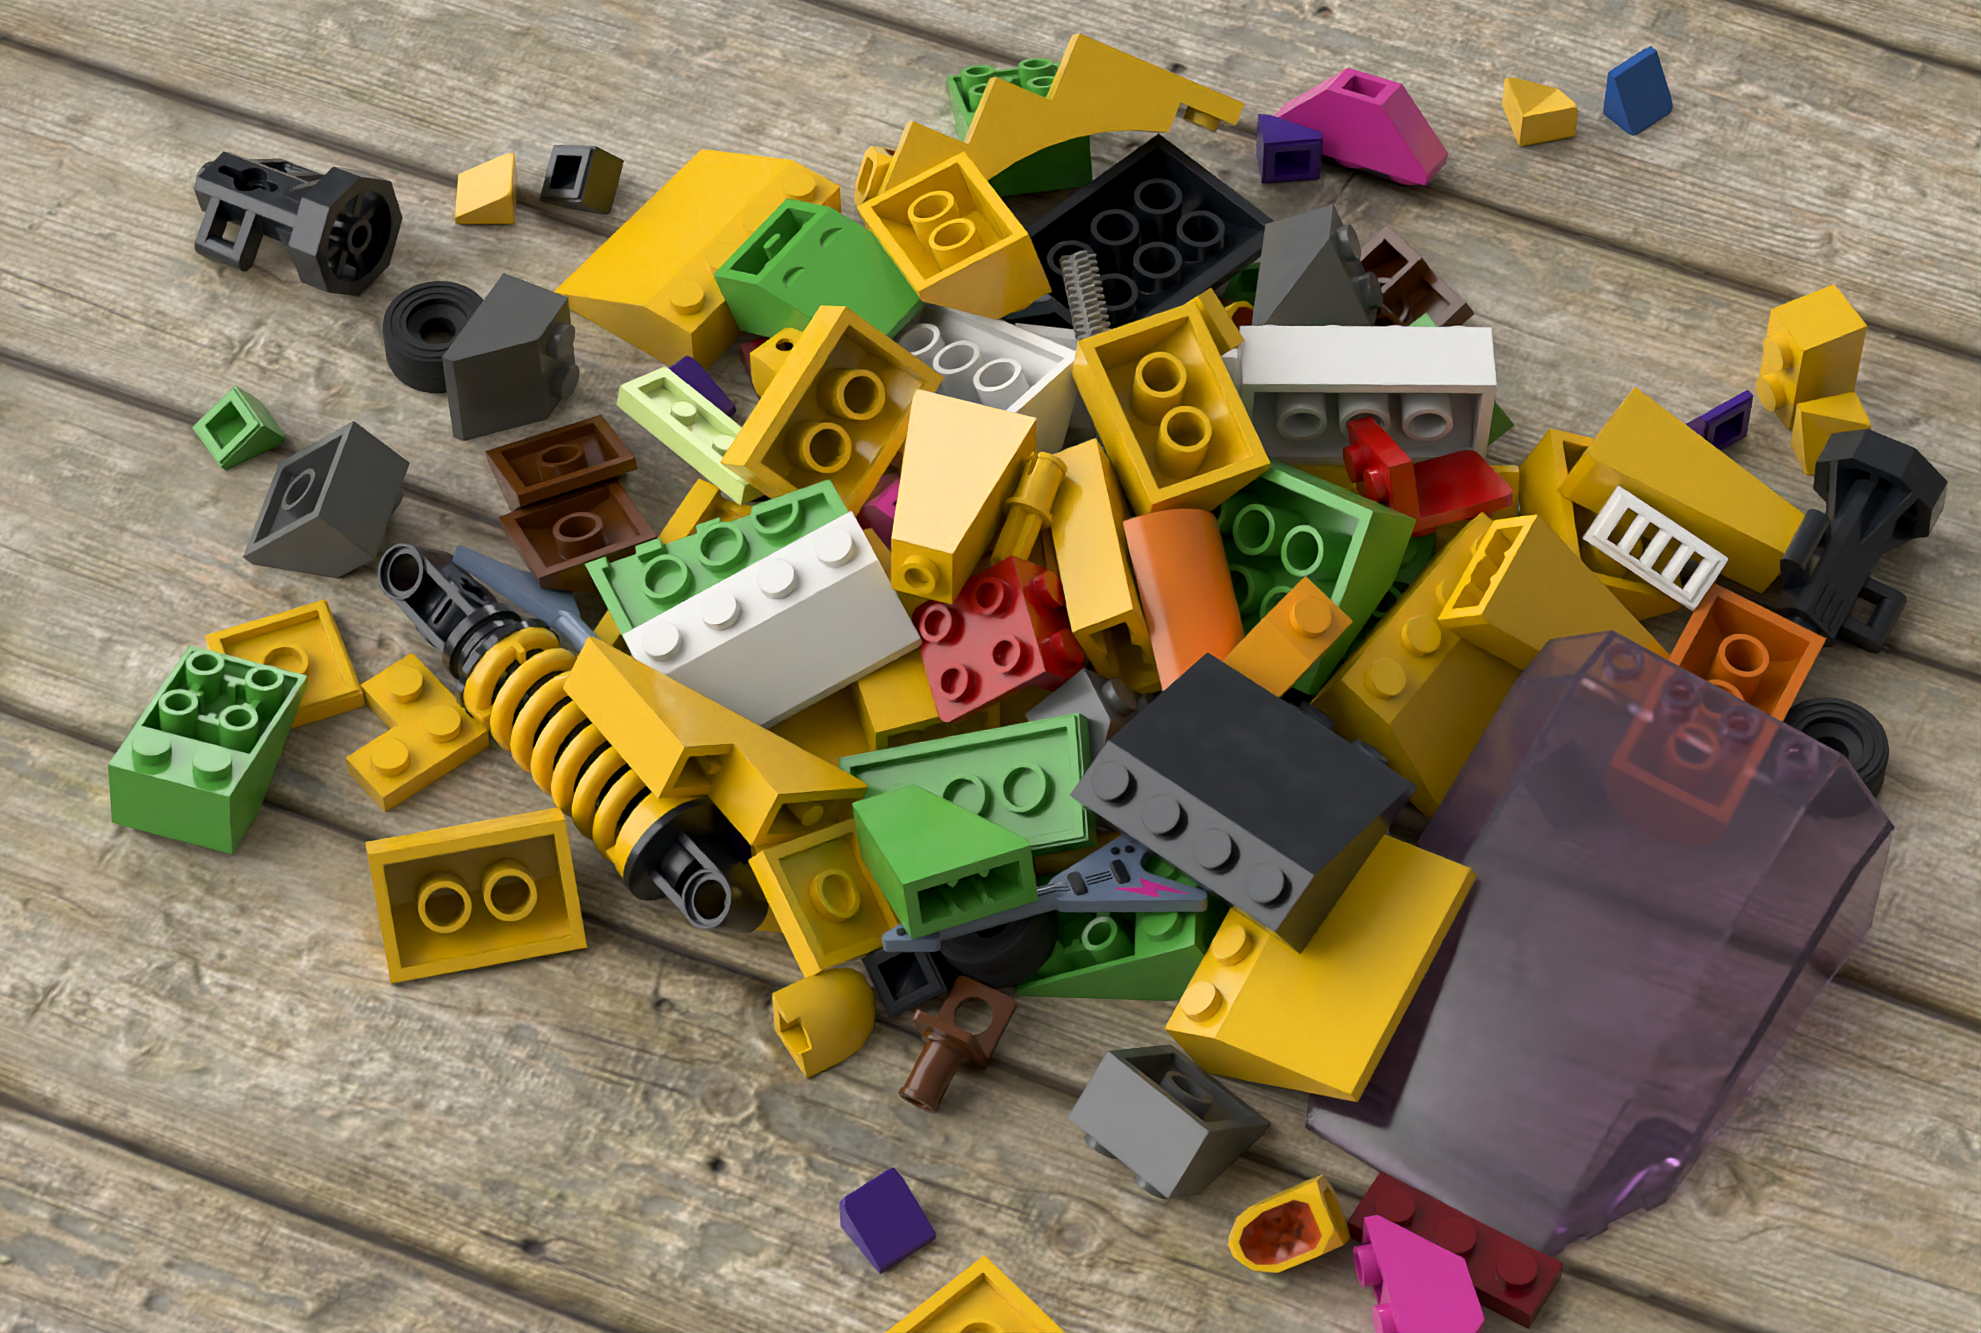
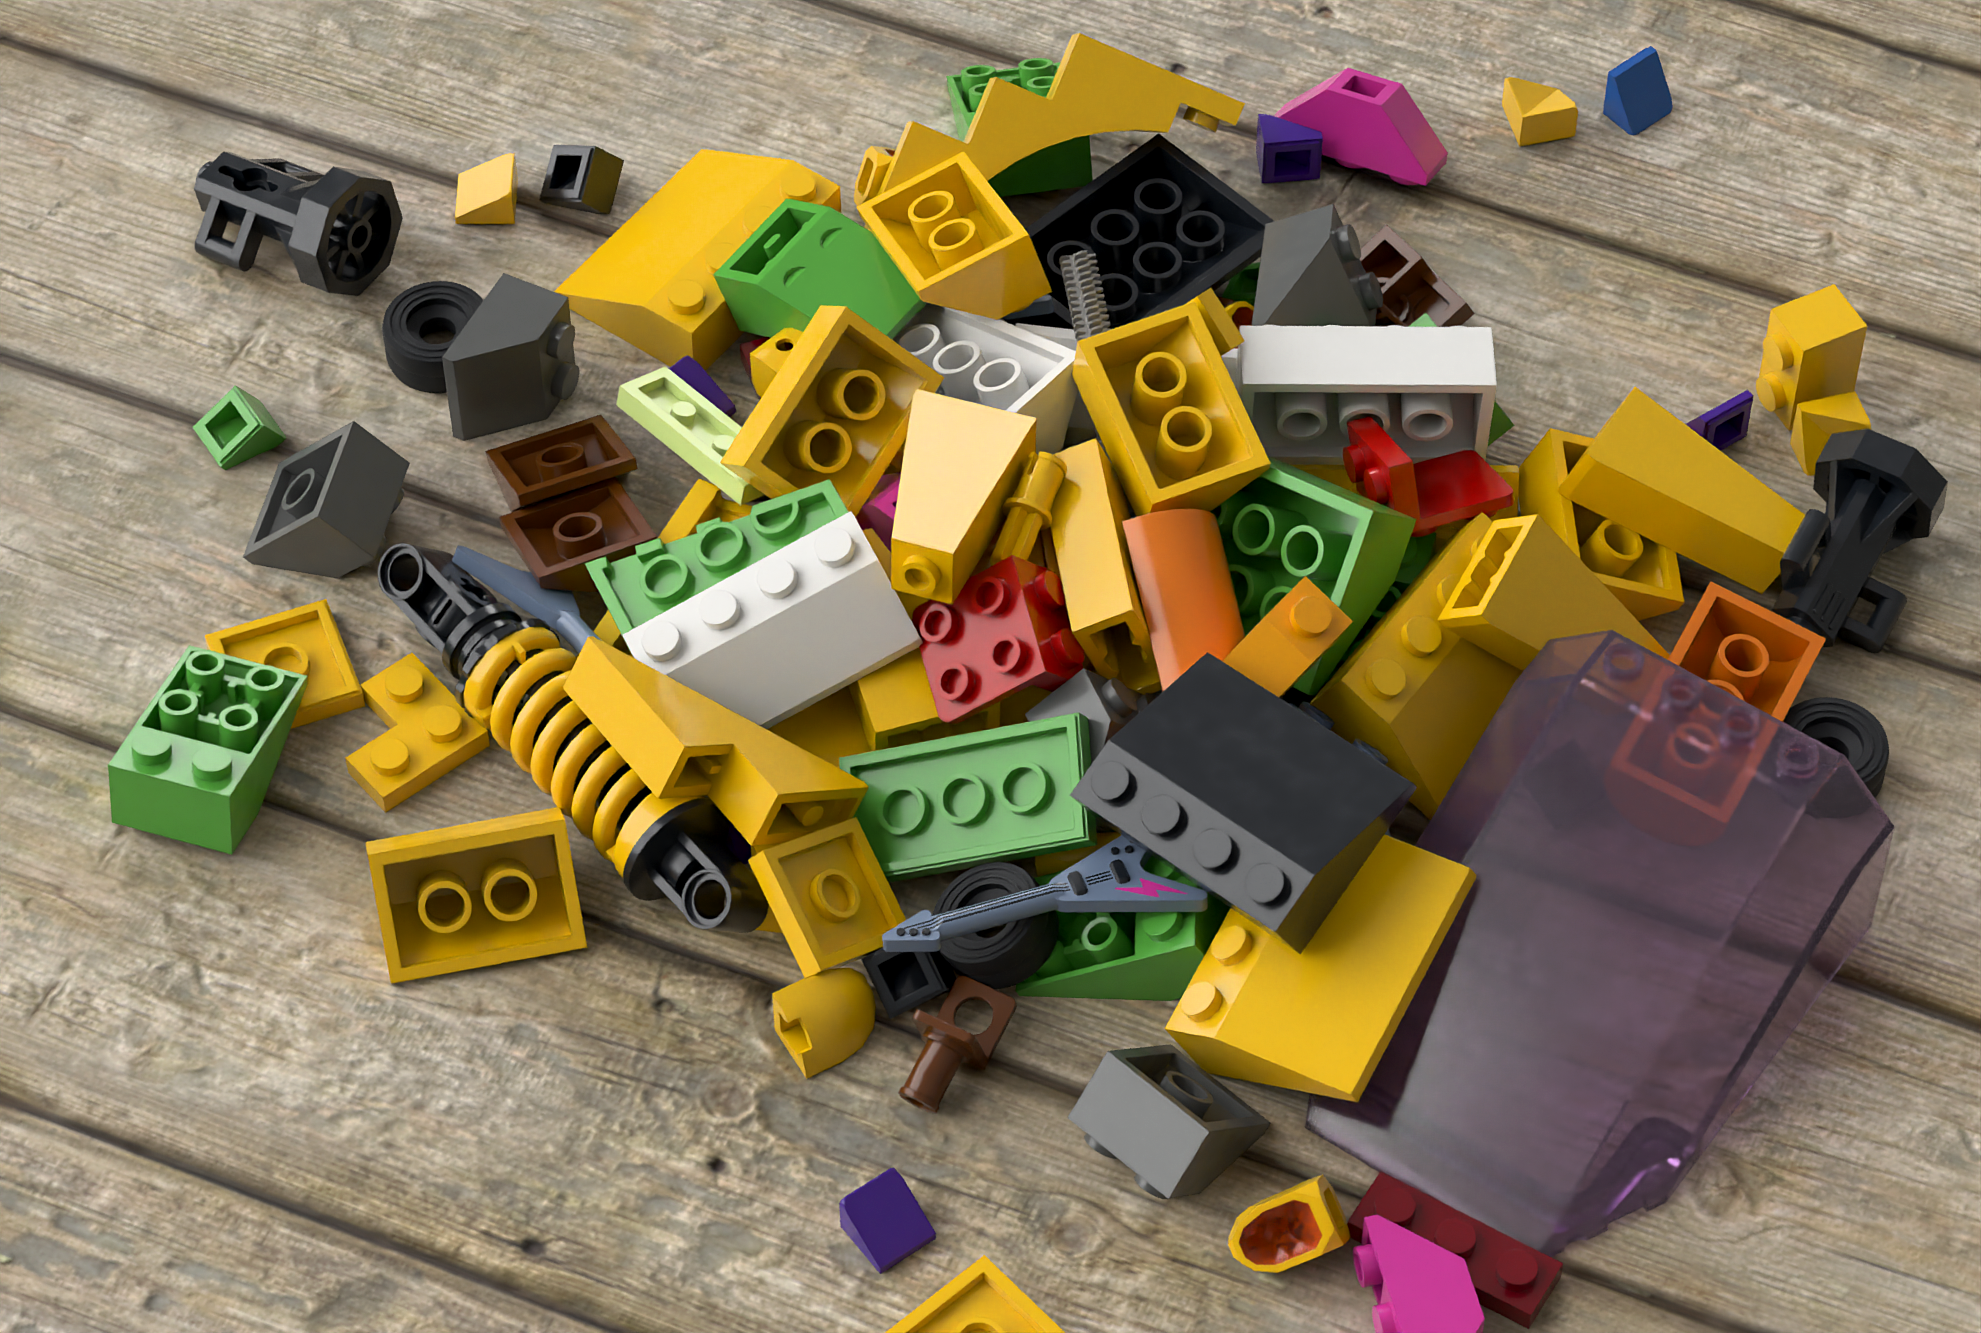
(941, 860): bright green slope -> none
(1700, 579): white slope -> none

